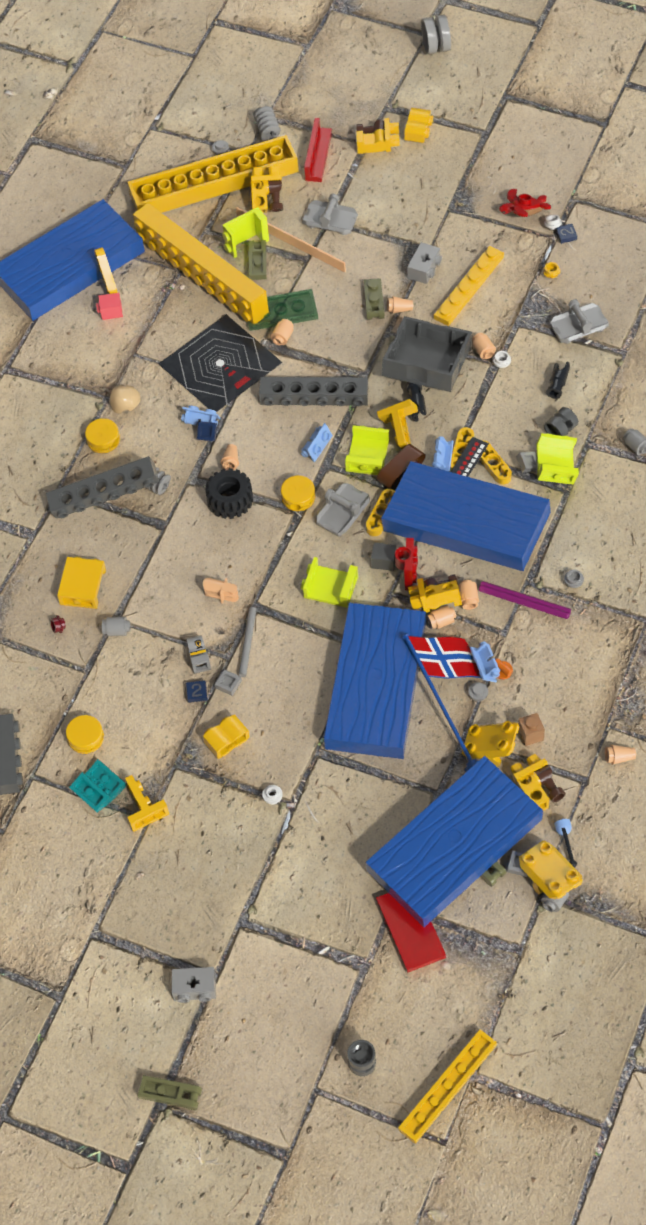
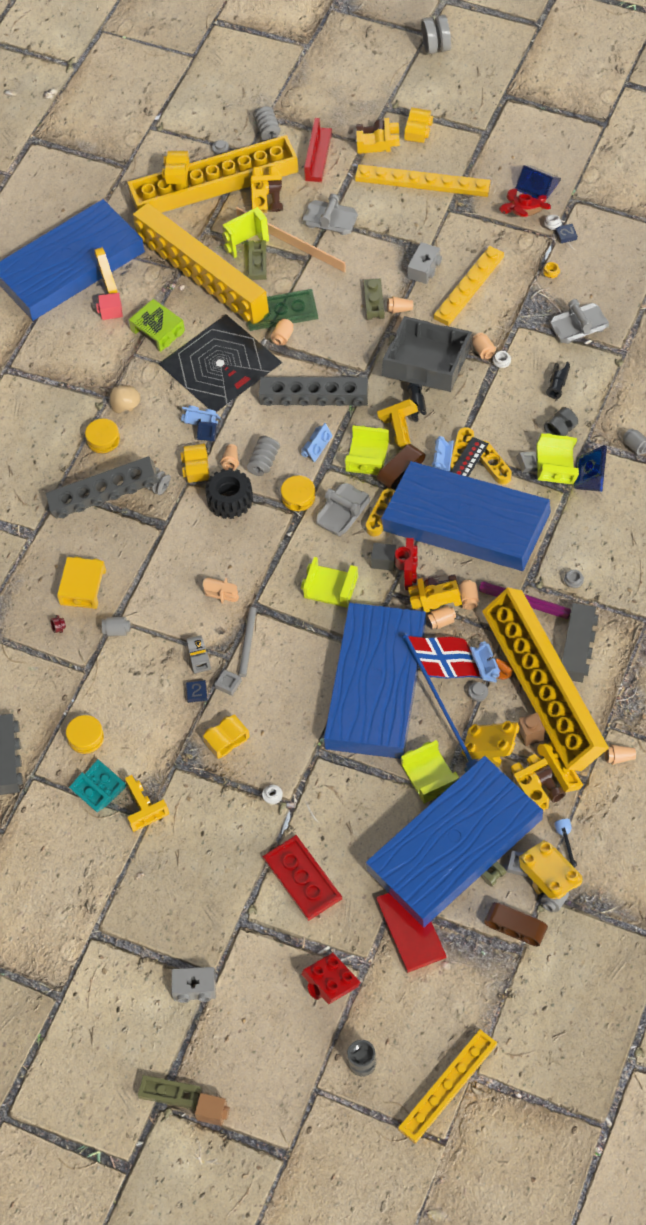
(158, 324): none -> lime panel
(176, 167): none -> yellow brick
(196, 463): none -> yellow brick
(212, 1109): none -> medium nougat brick
(263, 456): none -> light grey piece
(302, 877): none -> red tile
(329, 979): none -> red plate
(423, 180): none -> yellow plate
(428, 771): none -> neon yellow panel
(516, 924): none -> reddish brown beam
(536, 182): none -> clear blue slope
(545, 680): none -> yellow brick
(567, 778): none -> yellow plate
(578, 641): none -> dark grey brick
(591, 470): none -> clear blue slope

